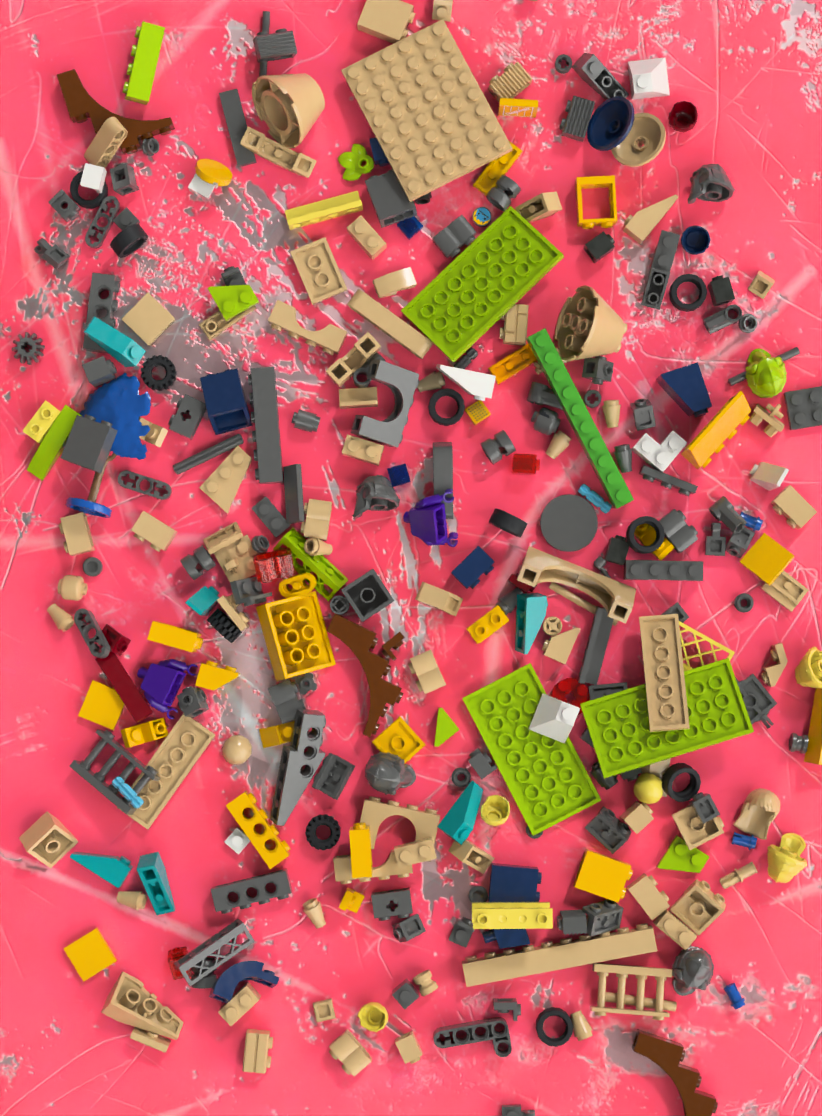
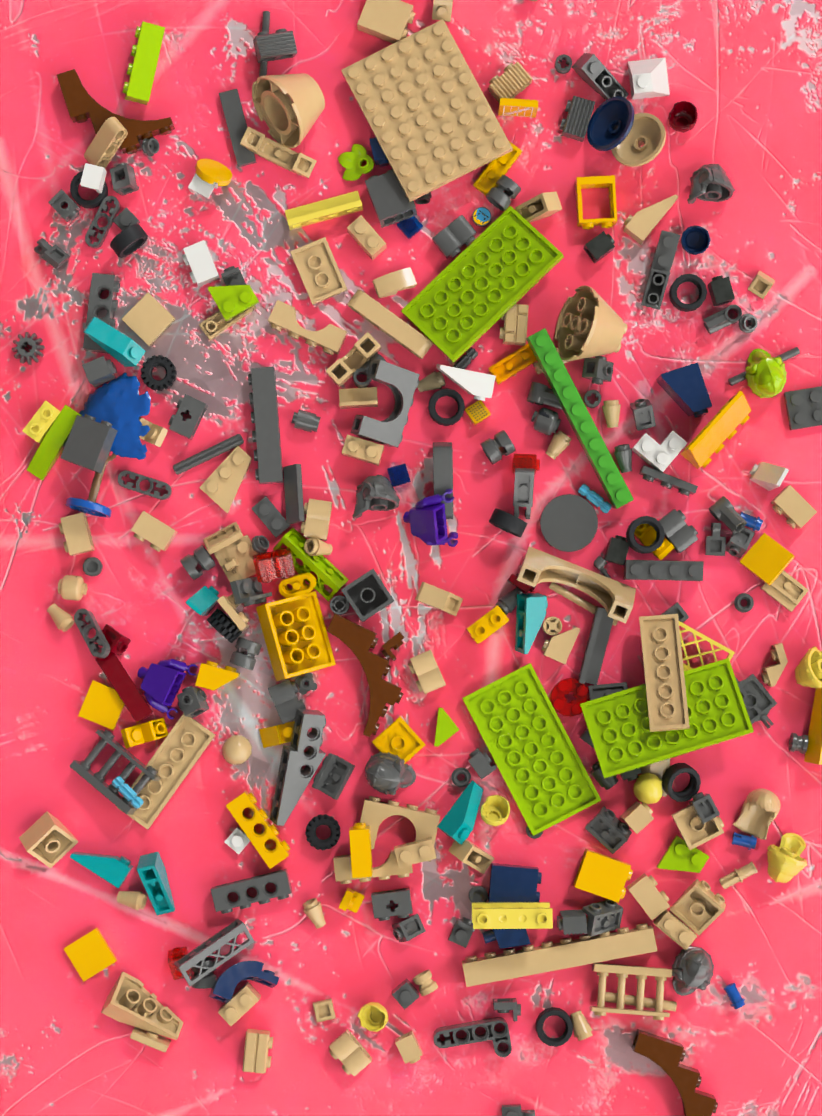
(175, 636): yellow window -> none
(201, 263): none -> white brick
(225, 401): dark blue slope -> none
(240, 659): none -> dark grey wheel
(473, 567): dark blue brick -> none
(523, 490): none -> hinge
(554, 718): white slope -> none
(774, 424): tan hips -> none

